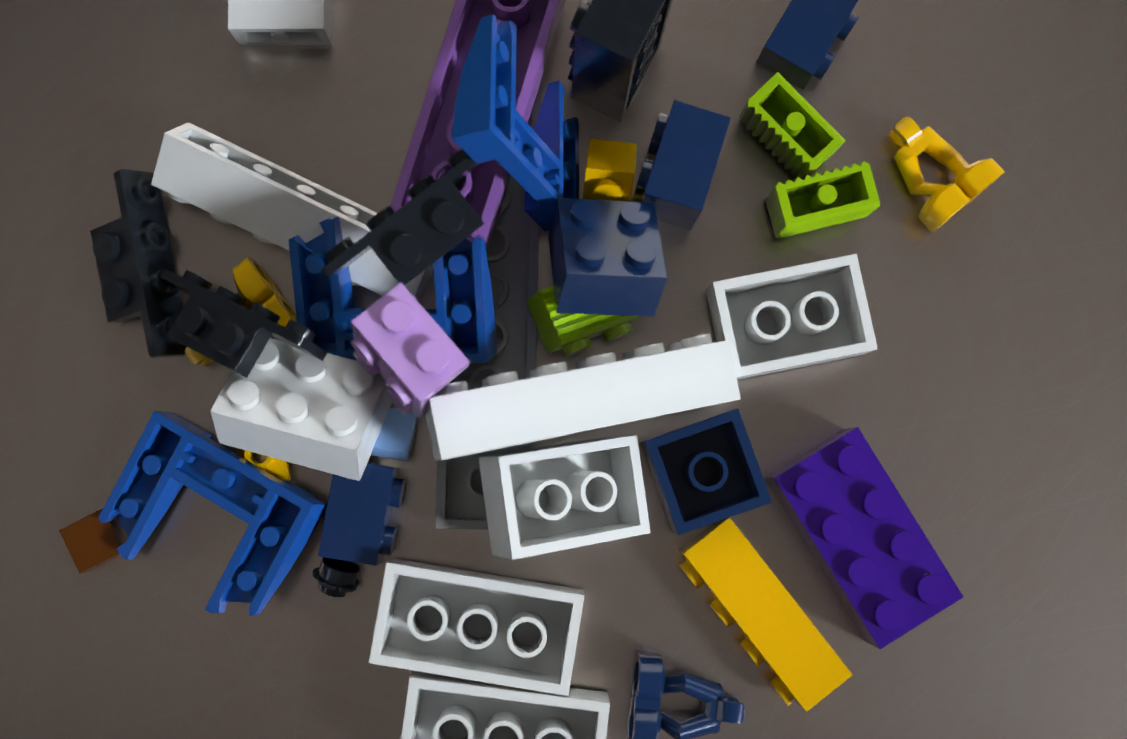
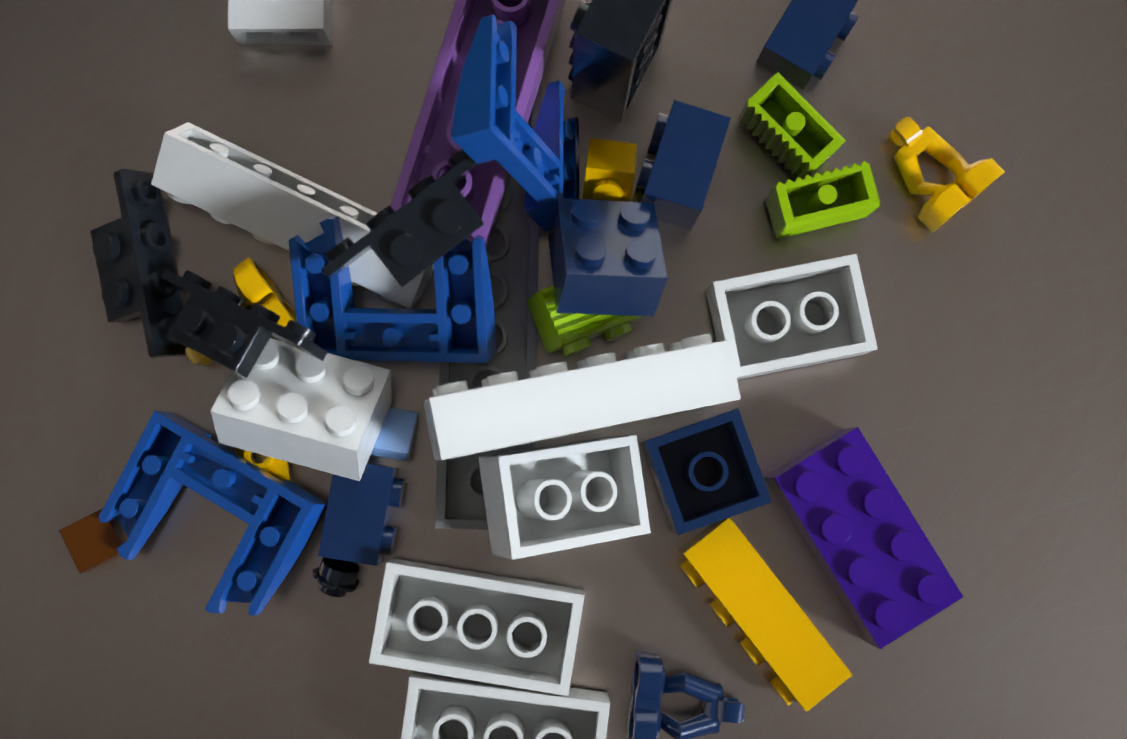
(406, 350): lavender bracket -> none

